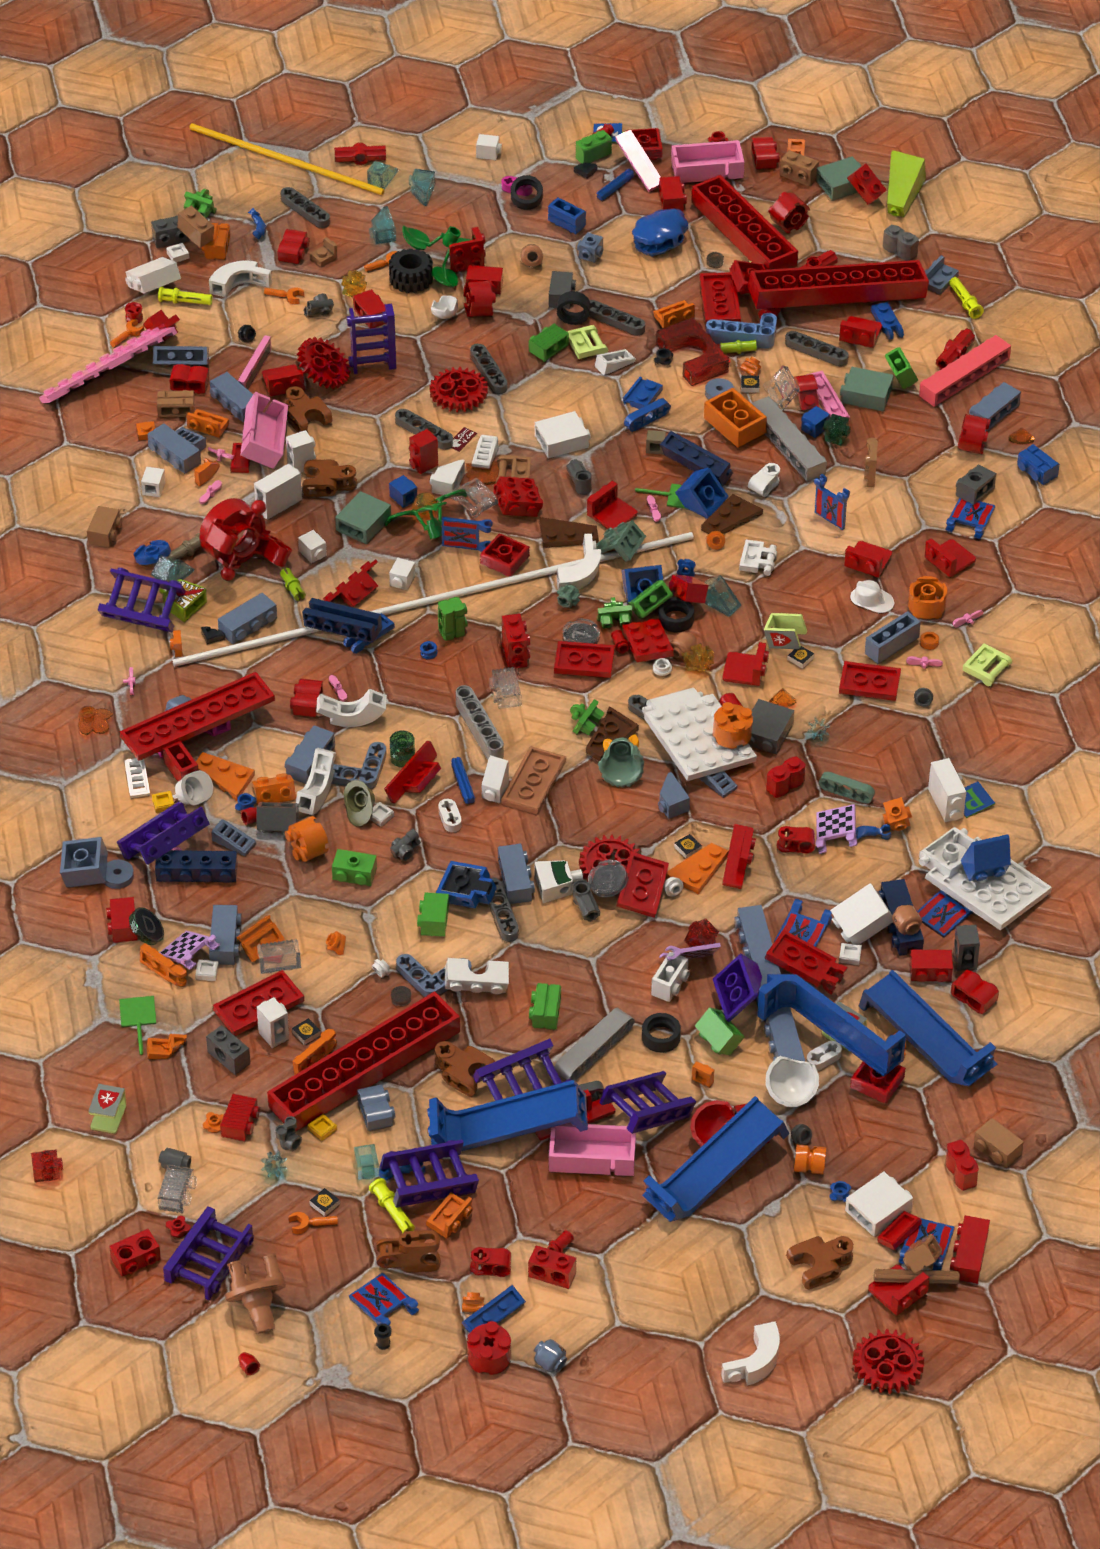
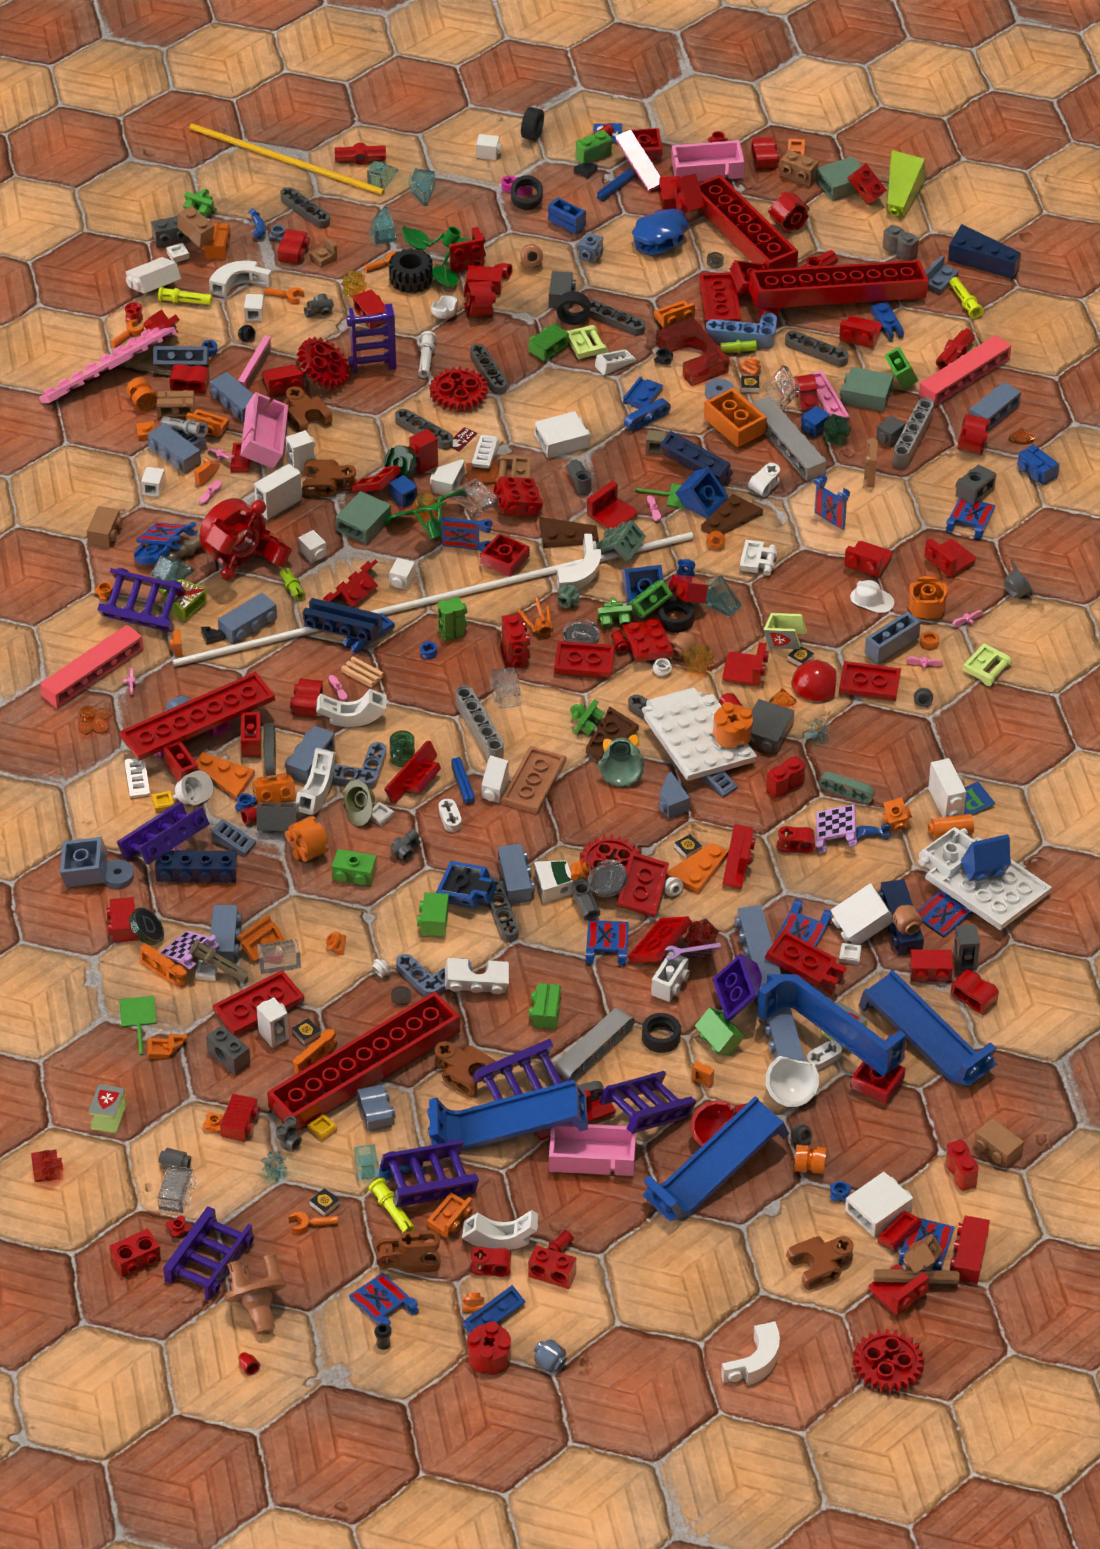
(91, 666): none -> coral brick
(104, 590): none -> orange plate
(141, 394): none -> orange wheel
(166, 534): none -> blue flag
(190, 426): none -> light grey pin
(210, 343): none -> blue bush
(210, 953): none -> dark tan pin
(251, 734): none -> red brick
(254, 308): none -> white brick
(269, 749): none -> dark grey beam
(277, 232): none -> sand blue plate
(364, 671): none -> light nougat tile
(378, 481): none -> red plate
(403, 457): none -> dark green tile
(427, 349): none -> white pin
(493, 1234): none -> white arch
(507, 269): none -> red hose
(532, 123): none -> black tyre
(543, 626): none -> orange plant
(579, 870): none -> orange plate
(607, 937): none -> blue flag
(660, 936): none -> red plate
(687, 193): none -> red brick
(815, 680): none -> red cylinder
(889, 431): none -> dark grey brick
(913, 432): none -> light grey beam
(942, 825): none -> orange brick
(983, 253): none -> dark blue wedge
(1017, 584): none -> dark grey piece

